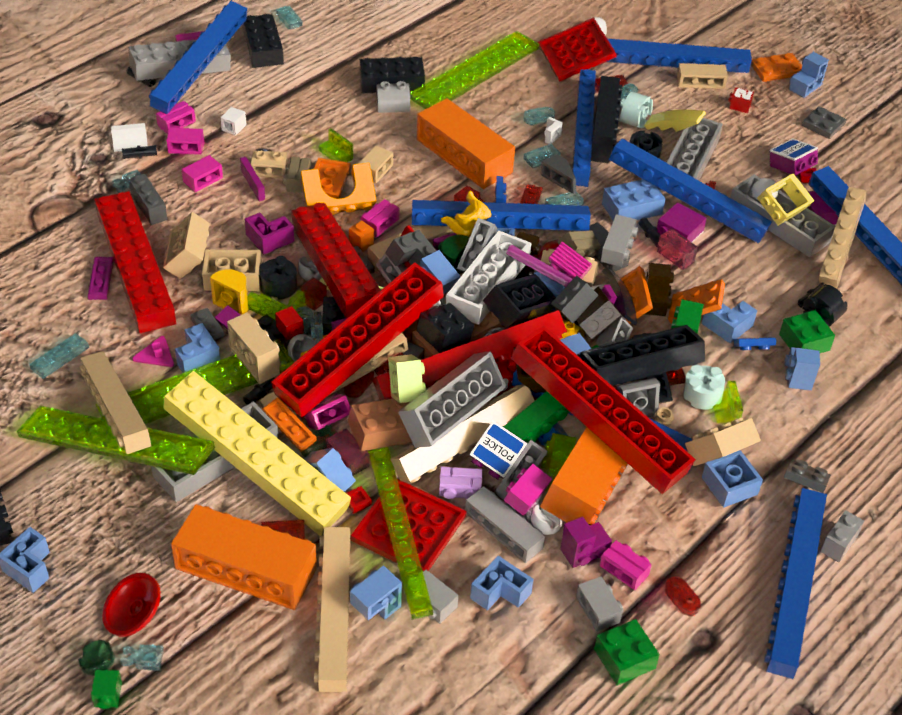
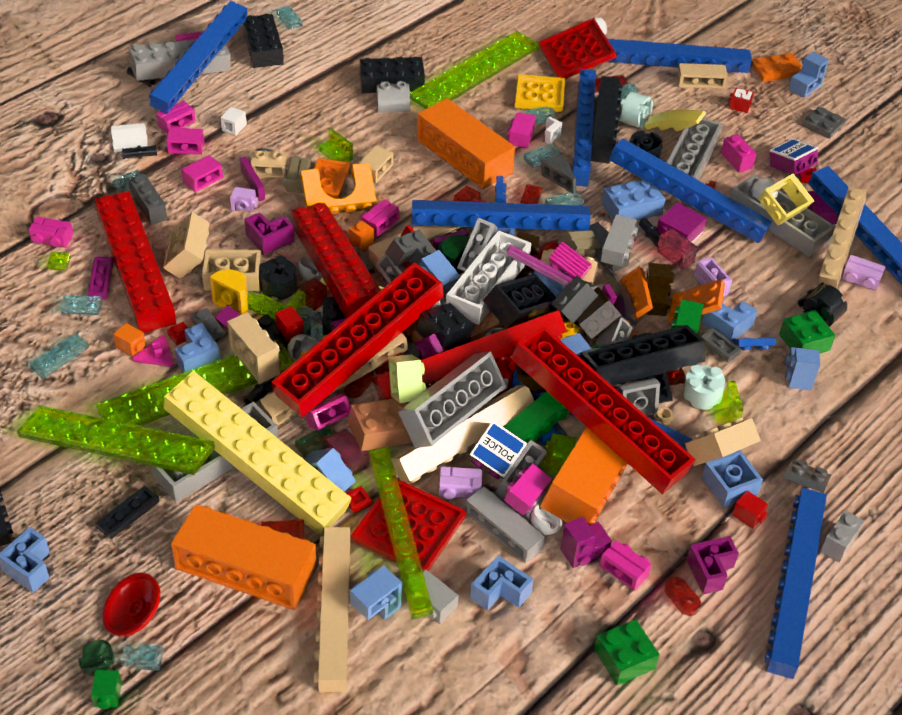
(51, 232): none -> dark pink brick
(58, 261): none -> clear neon green plate
(81, 305): none -> clear light blue plate
(114, 403): tan brick -> none
(127, 512): none -> black plate
(129, 339): none -> orange brick
(177, 333): none -> red plate
(243, 199): none -> lavender brick
(289, 424): orange tile -> none
(429, 346): none -> magenta tile
(465, 222): yellow hair -> none
(521, 129): none -> dark pink brick
(540, 92): none -> yellow plate
(599, 603): light grey brick -> none
(708, 270): none -> lavender brick
(710, 560): none -> magenta brick
(721, 345): none -> dark grey plate
(738, 153): none -> dark pink brick
(750, 509): none -> red brick
(863, 272): none -> lavender brick

